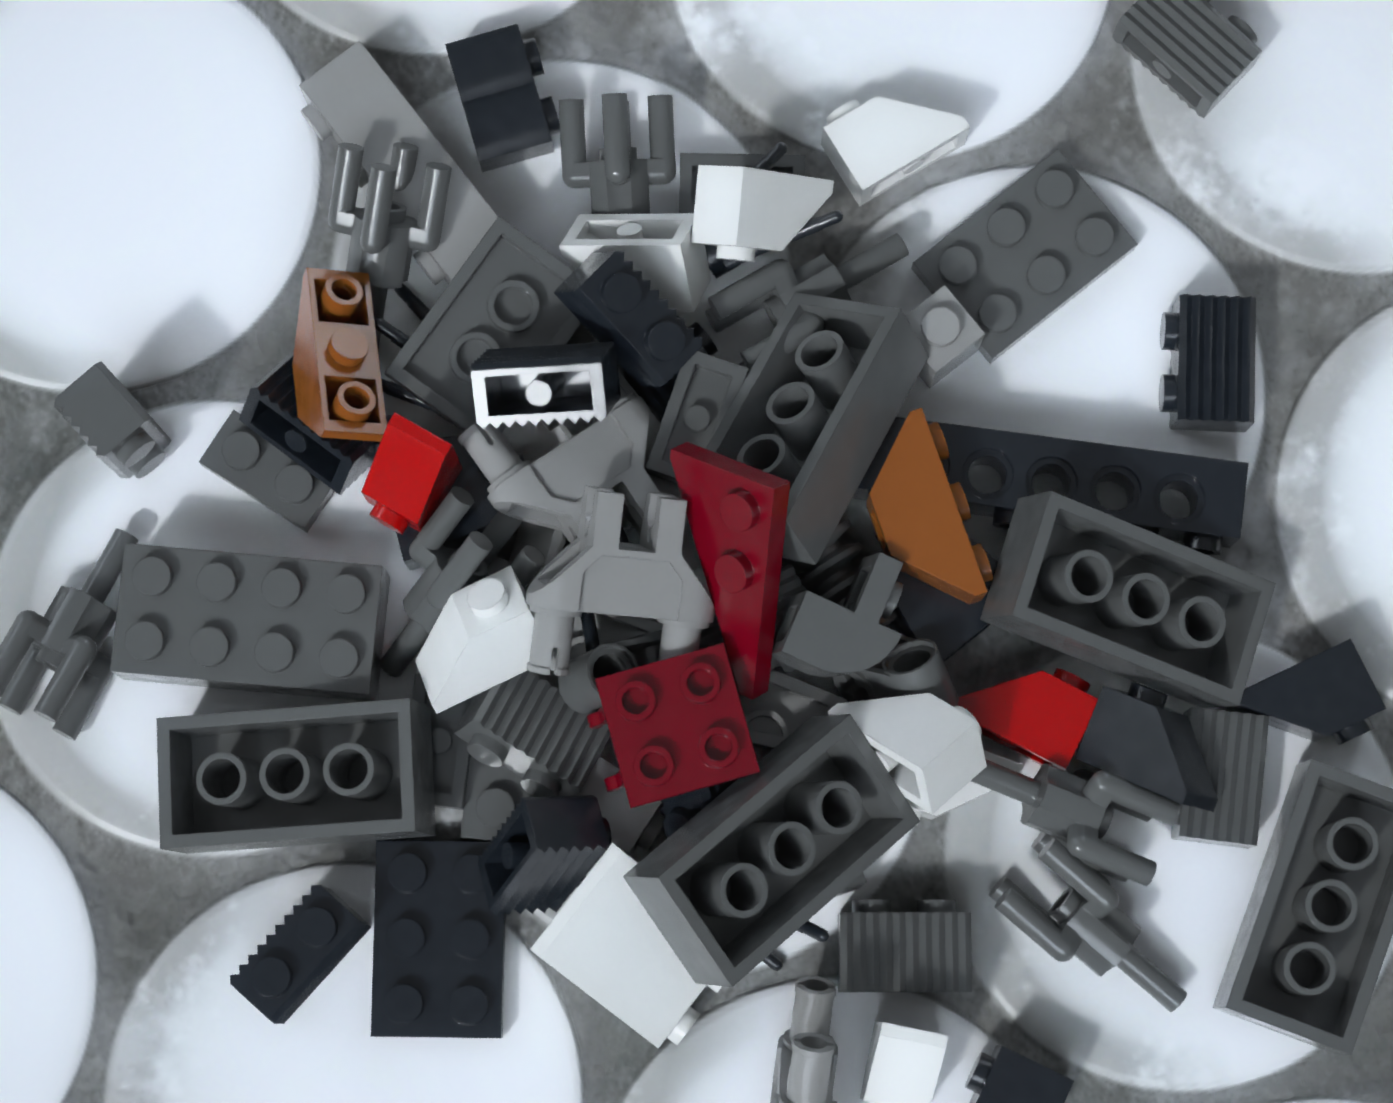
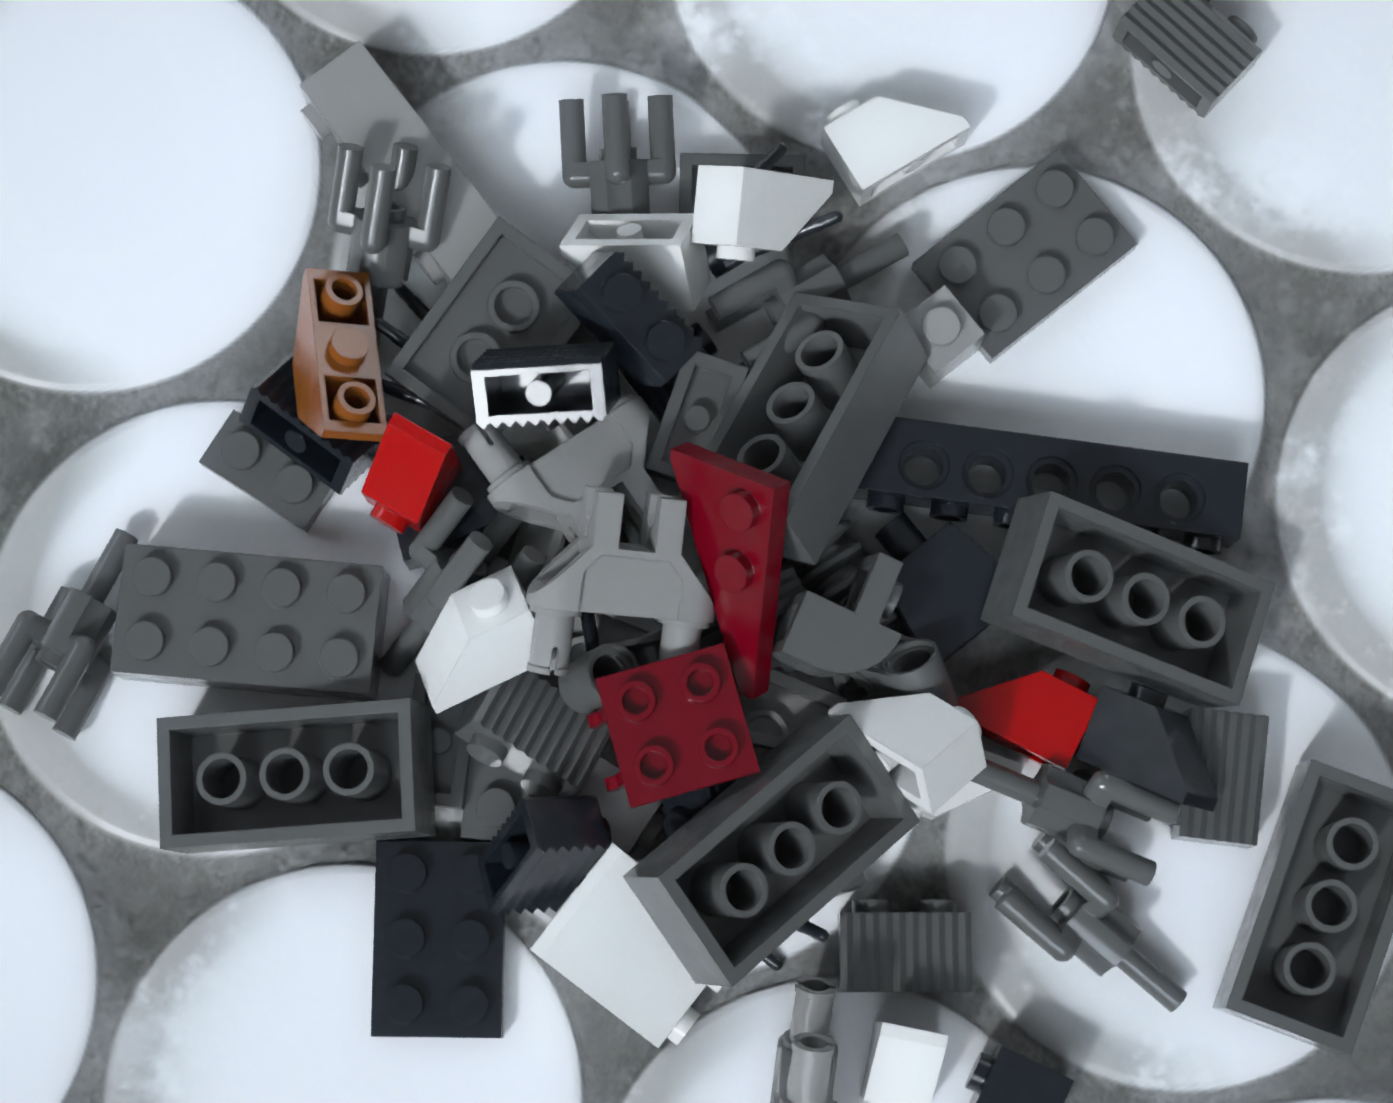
(113, 423): dark grey brick -> none
(299, 954): black brick -> none
(501, 97): black brick -> none
(923, 516): dark orange slope -> none
(1210, 363): black brick -> none
(1318, 696): black slope -> none

